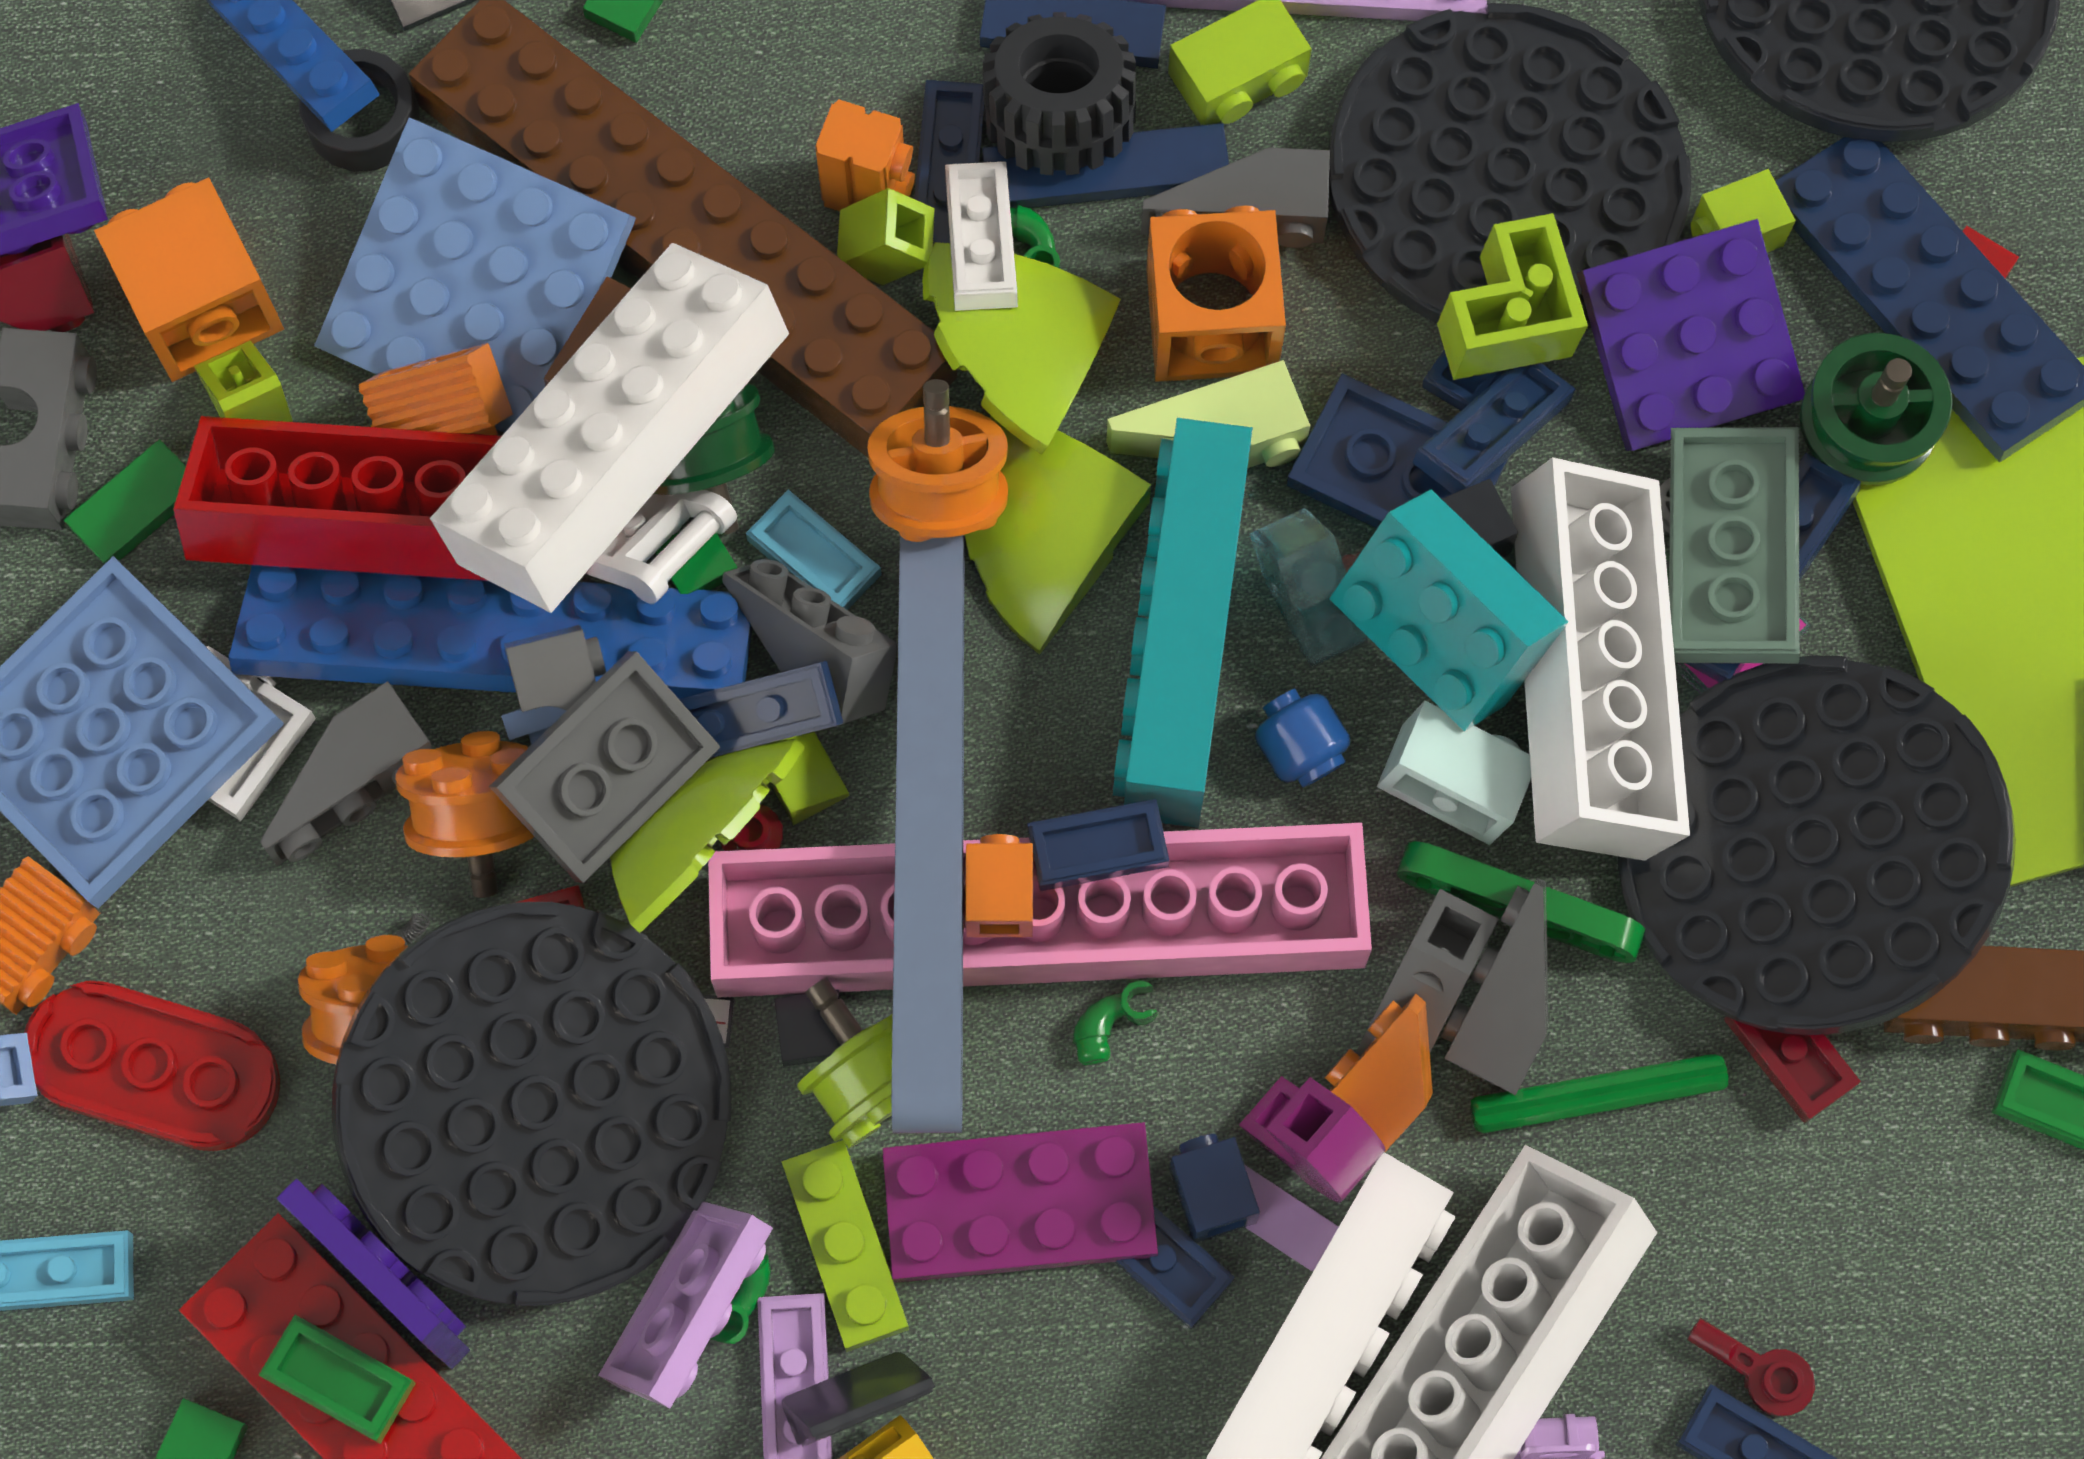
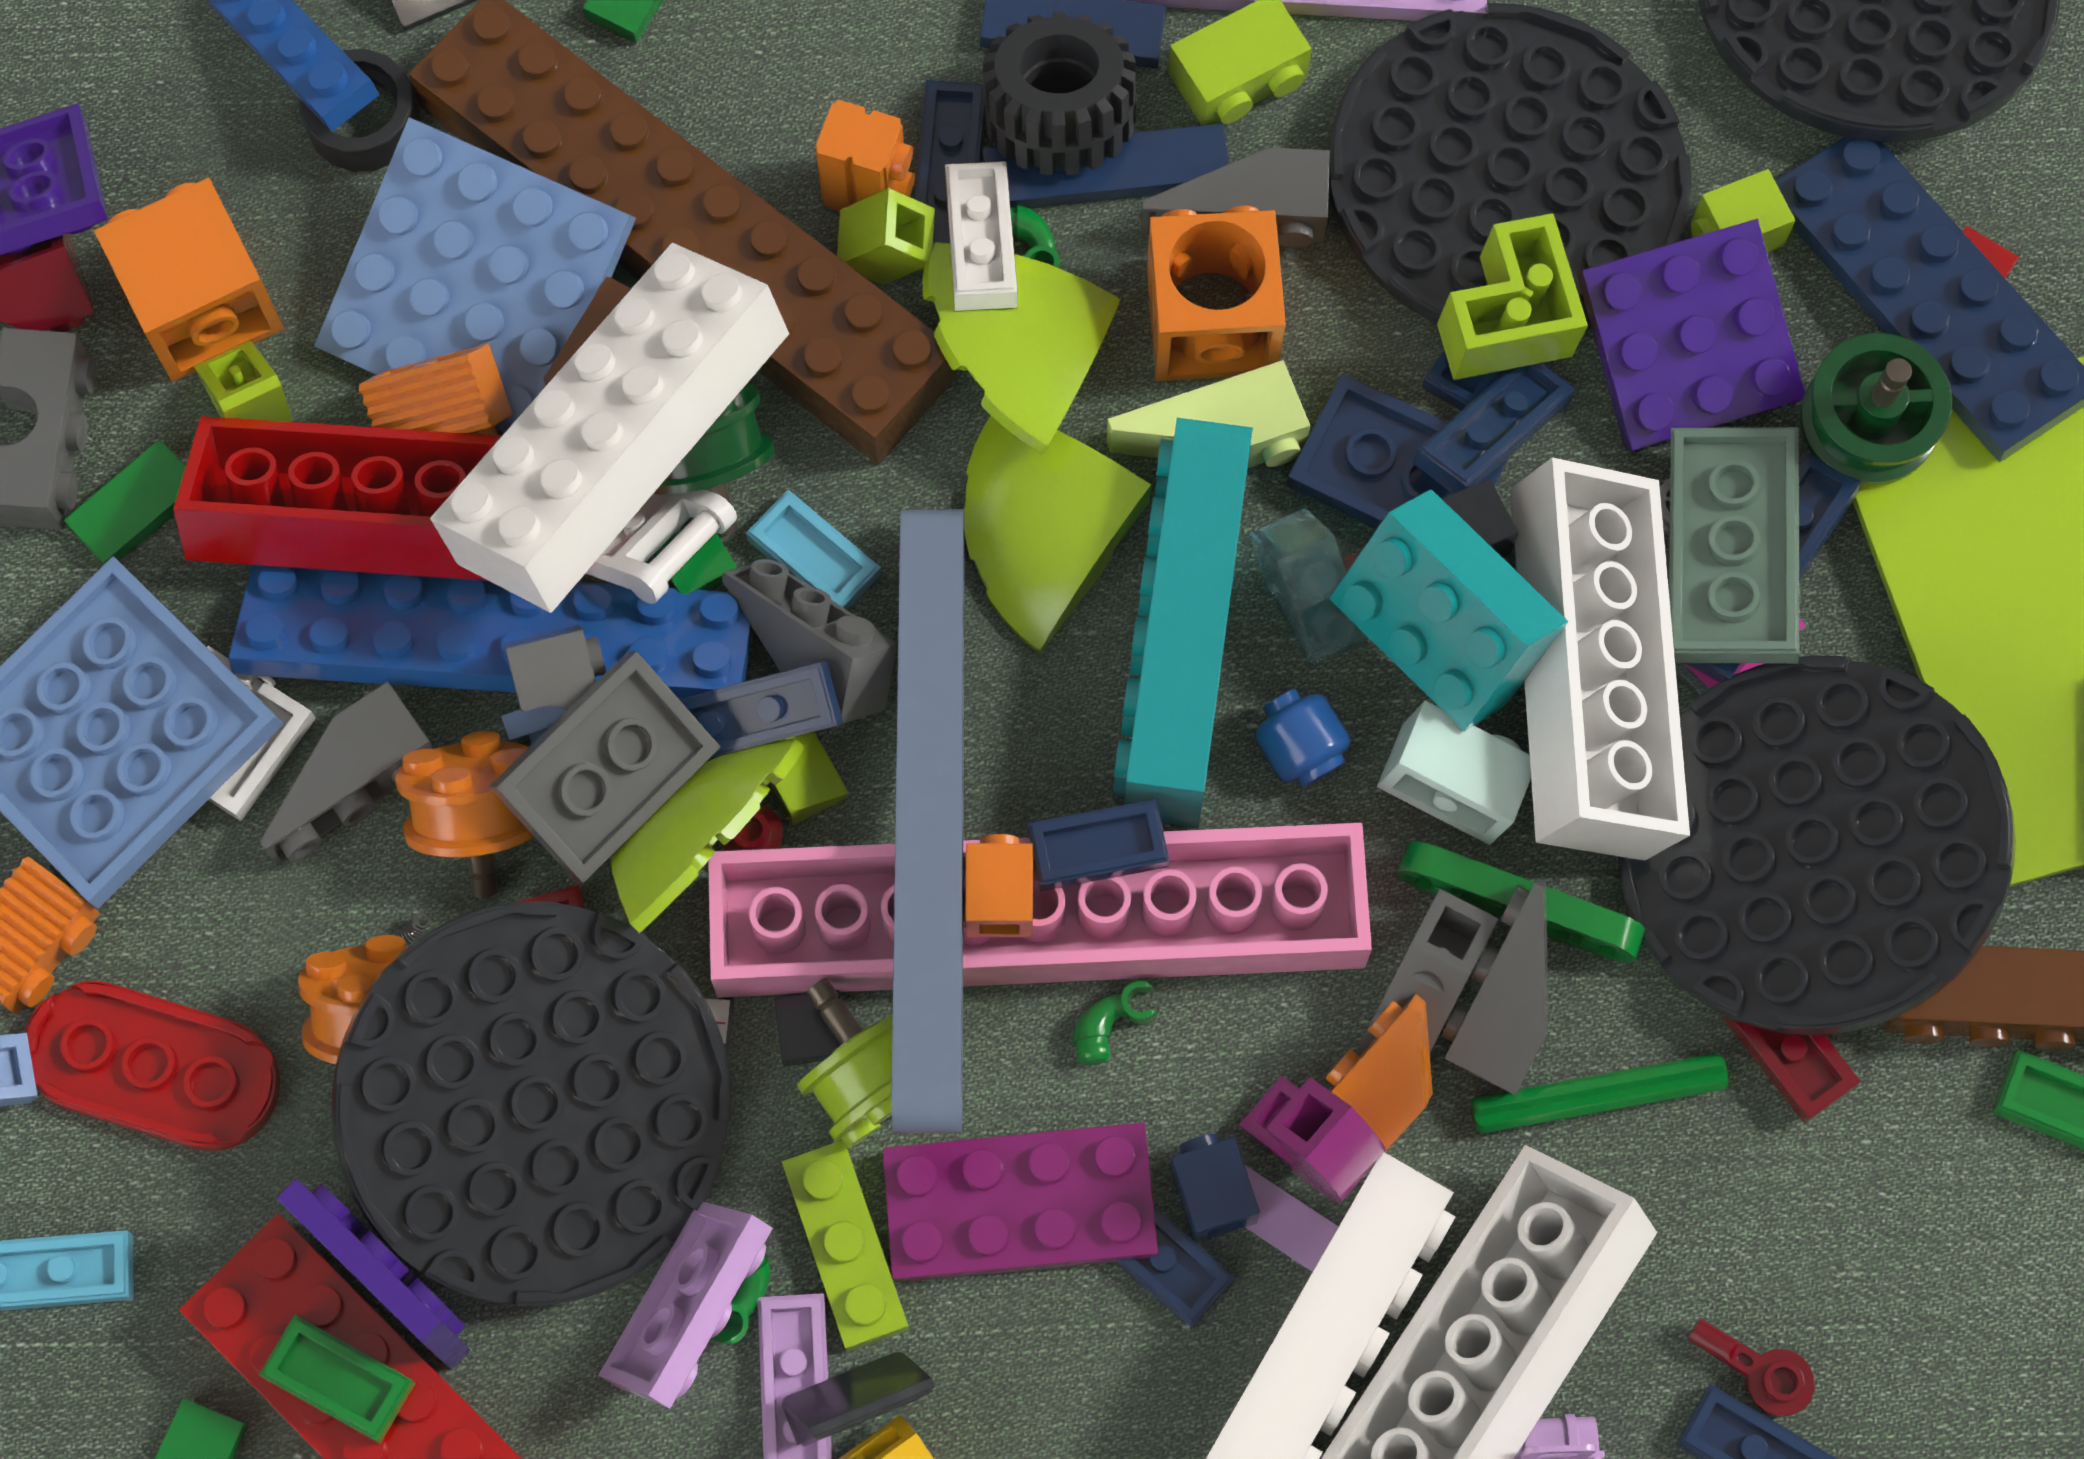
(938, 469): orange wheel -> none

